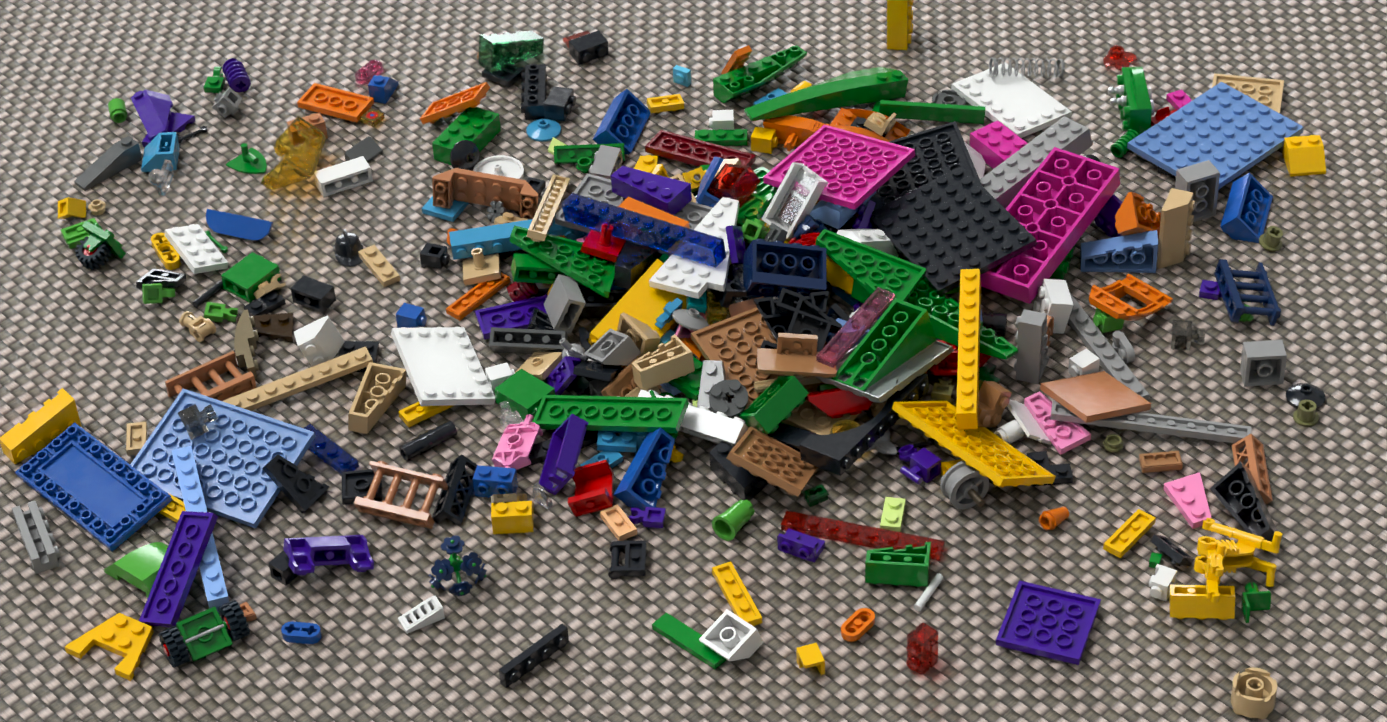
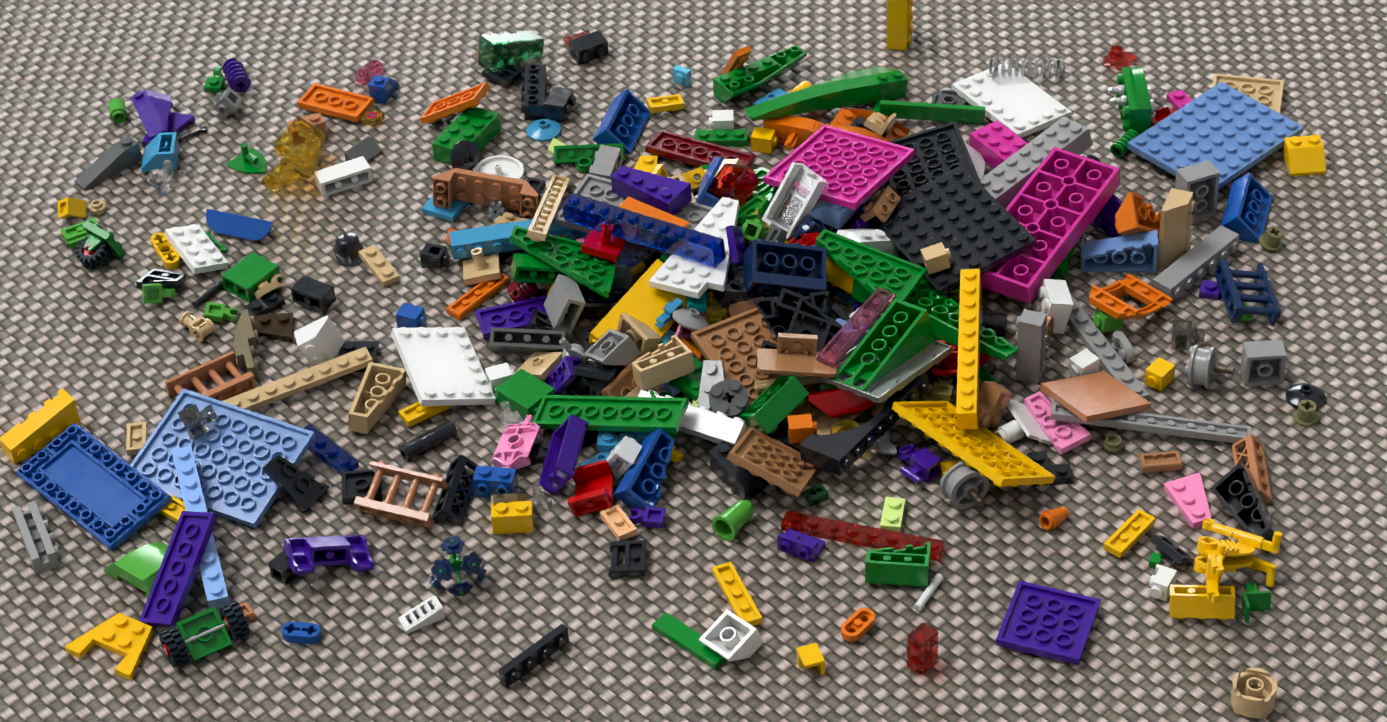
(623, 456): none -> white brick
(800, 427): none -> orange brick
(881, 205): none -> medium nougat bracket
(936, 258): none -> tan brick
(1159, 374): none -> yellow brick
(1196, 262): none -> light grey brick
(1203, 366): none -> light grey wheel

